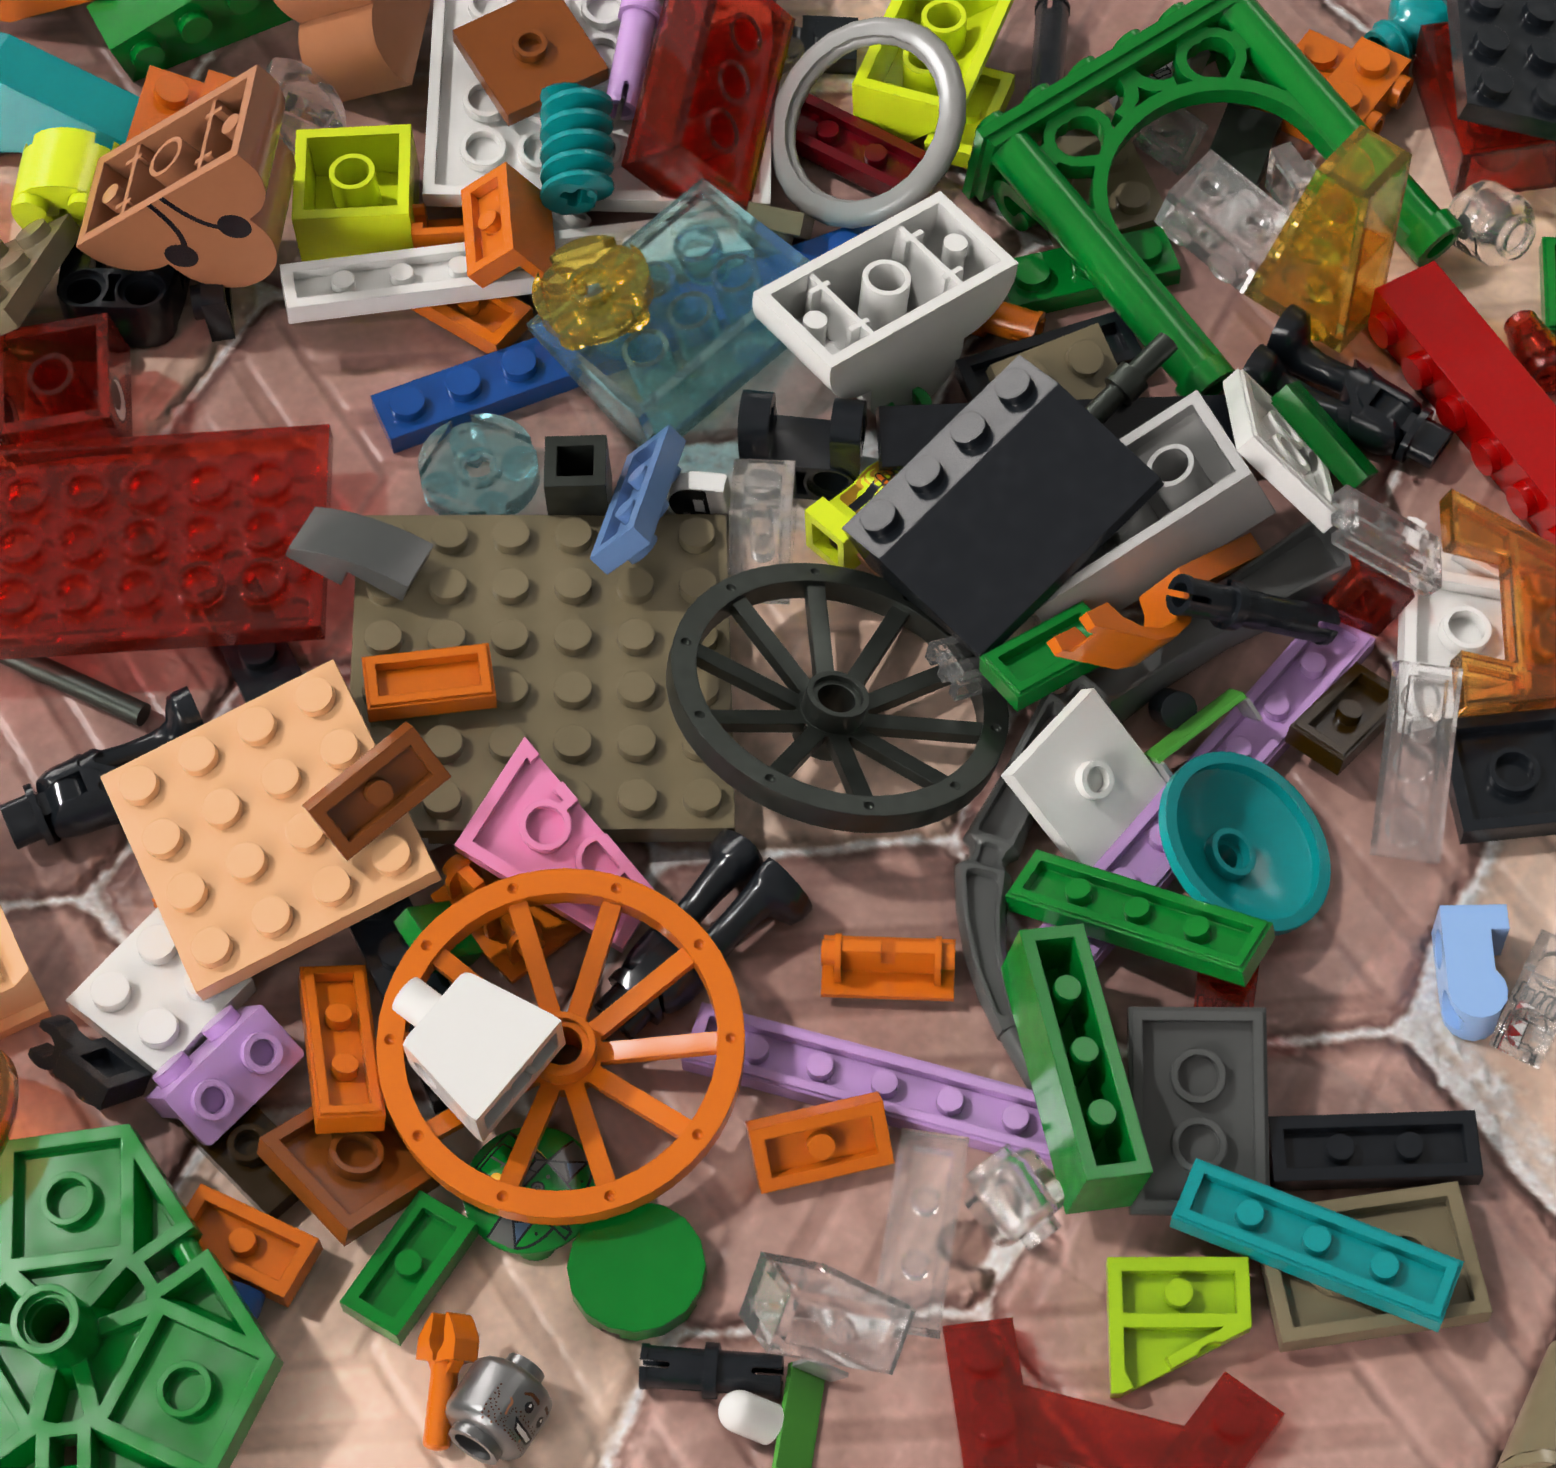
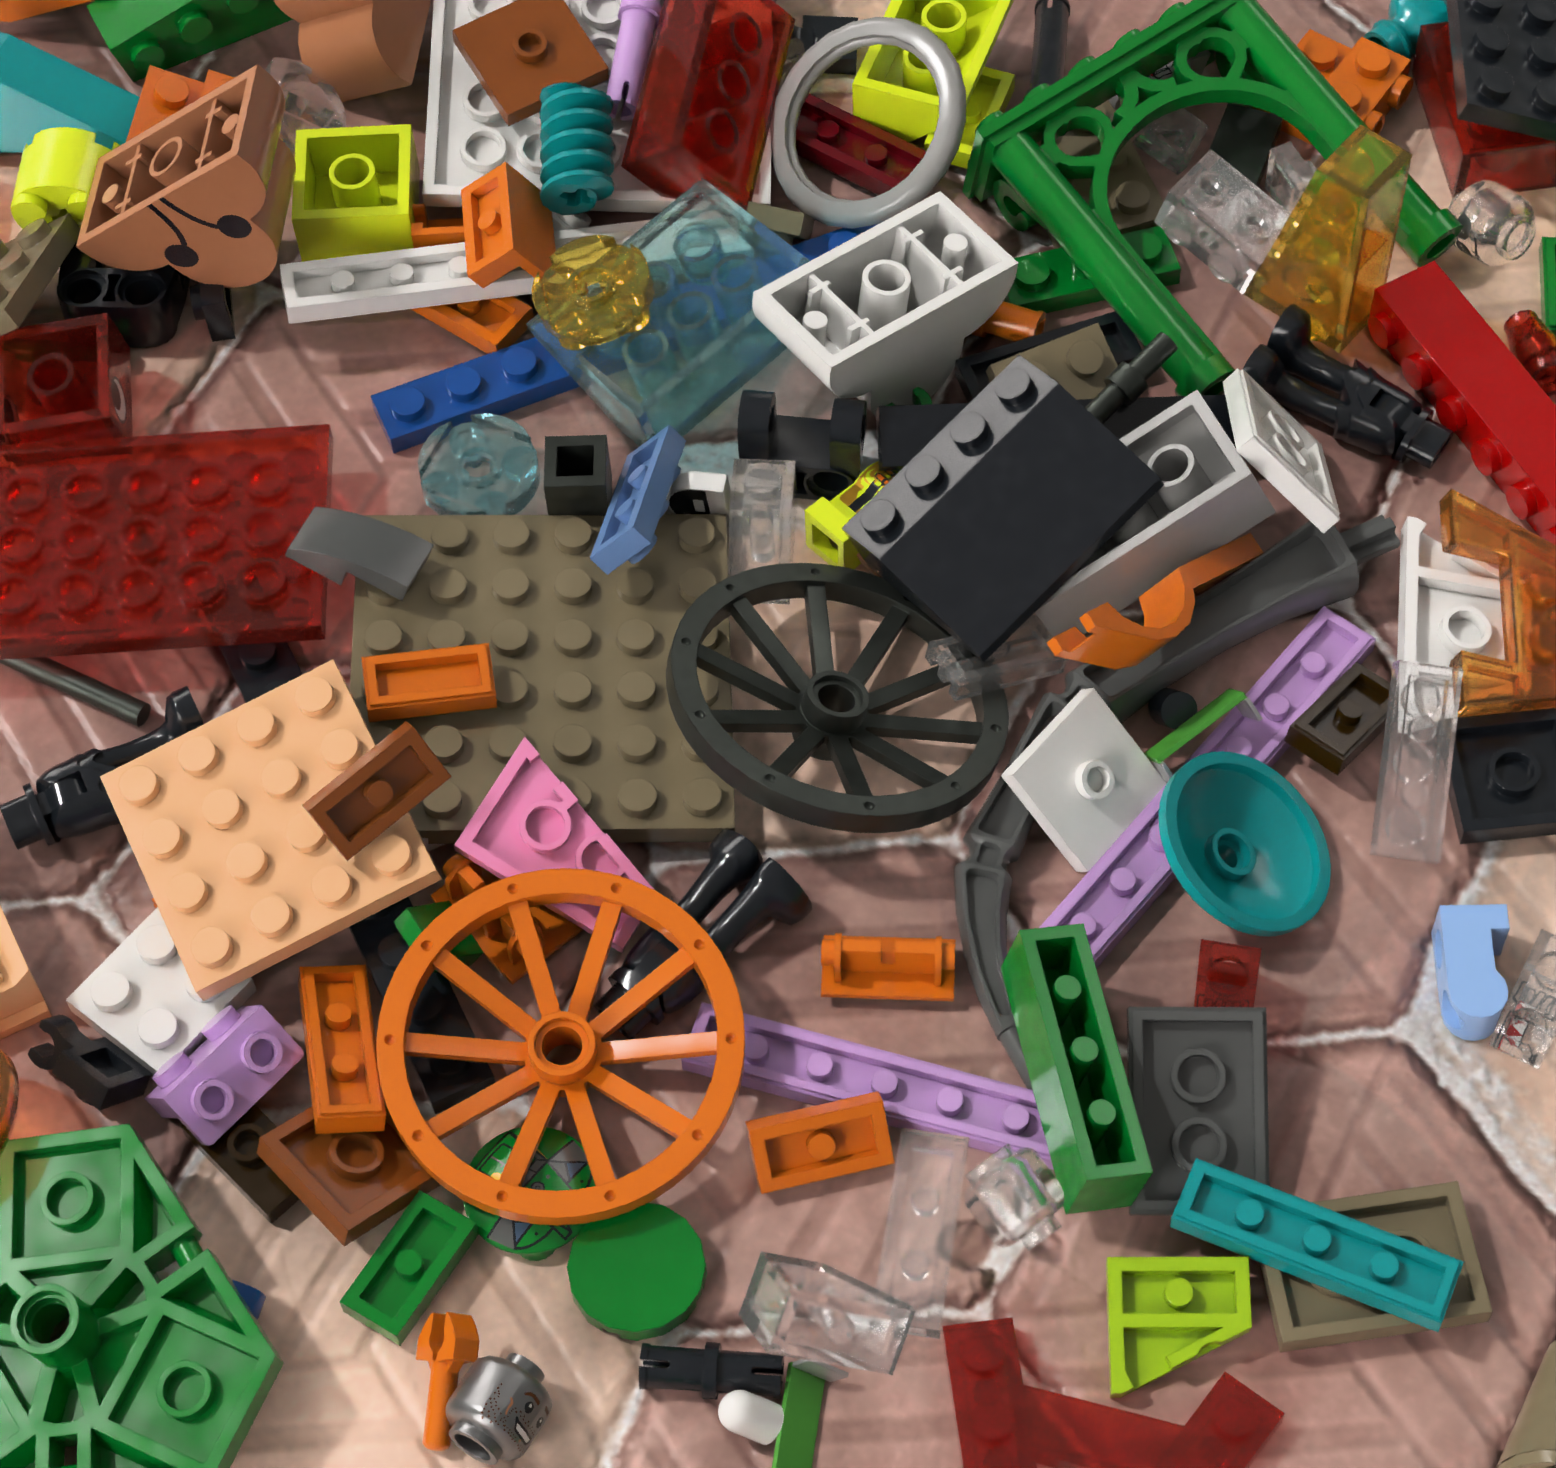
(254, 1244): orange plate -> none
(476, 1046): white torso -> none
(1026, 666): green tile -> none
(1142, 917): green tile -> none
(1235, 606): black pin -> none
(1323, 435): green tile -> none
(1368, 598): clear red panel -> none
(1374, 1150): black plate -> none
(1386, 541): clear tile -> none

